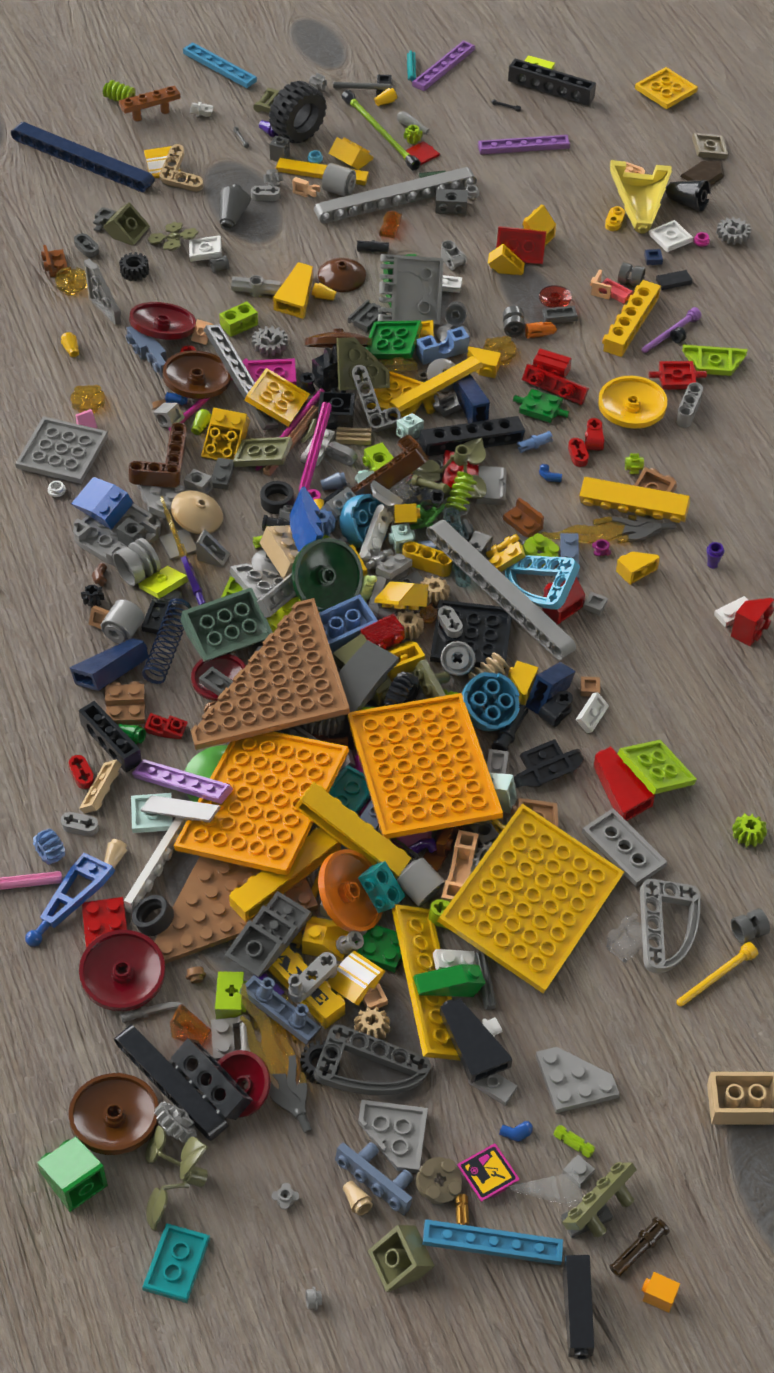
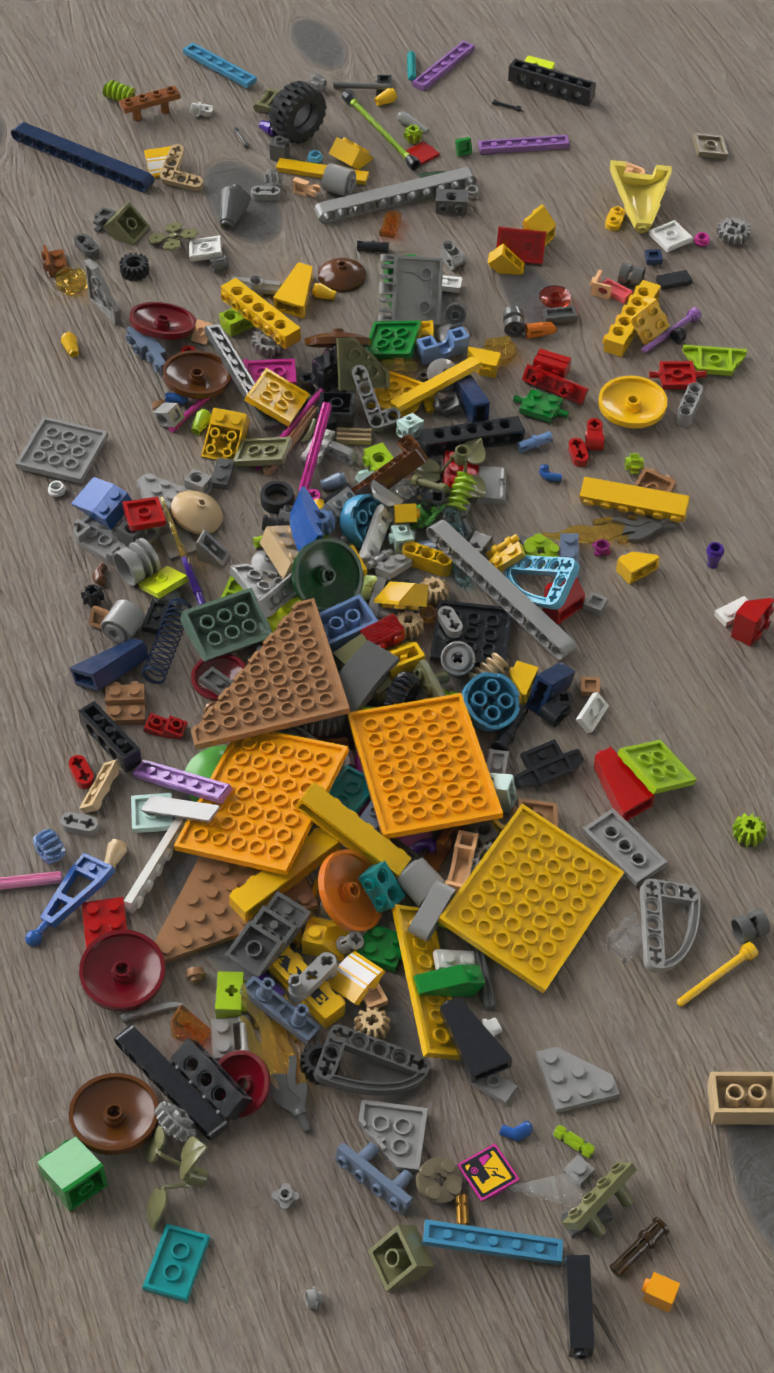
(86, 419): bright pink slope -> none
(93, 393): clear yellow plate -> none
(134, 732): green cone -> none
(144, 513): none -> red plate
(160, 923): black tyre -> none
(167, 473): reddish brown beam -> none
(260, 313): none -> yellow brick
(357, 1198): tan cone -> none
(365, 316): dark grey plate -> none
(427, 917): none -> light grey beam
(463, 146): none -> green tile
(524, 518): dark orange bracket -> none
(649, 321): none -> yellow bracket
(666, 88): yellow plate -> none
(690, 193): black cone -> none
(705, 170): dark brown tile -> none

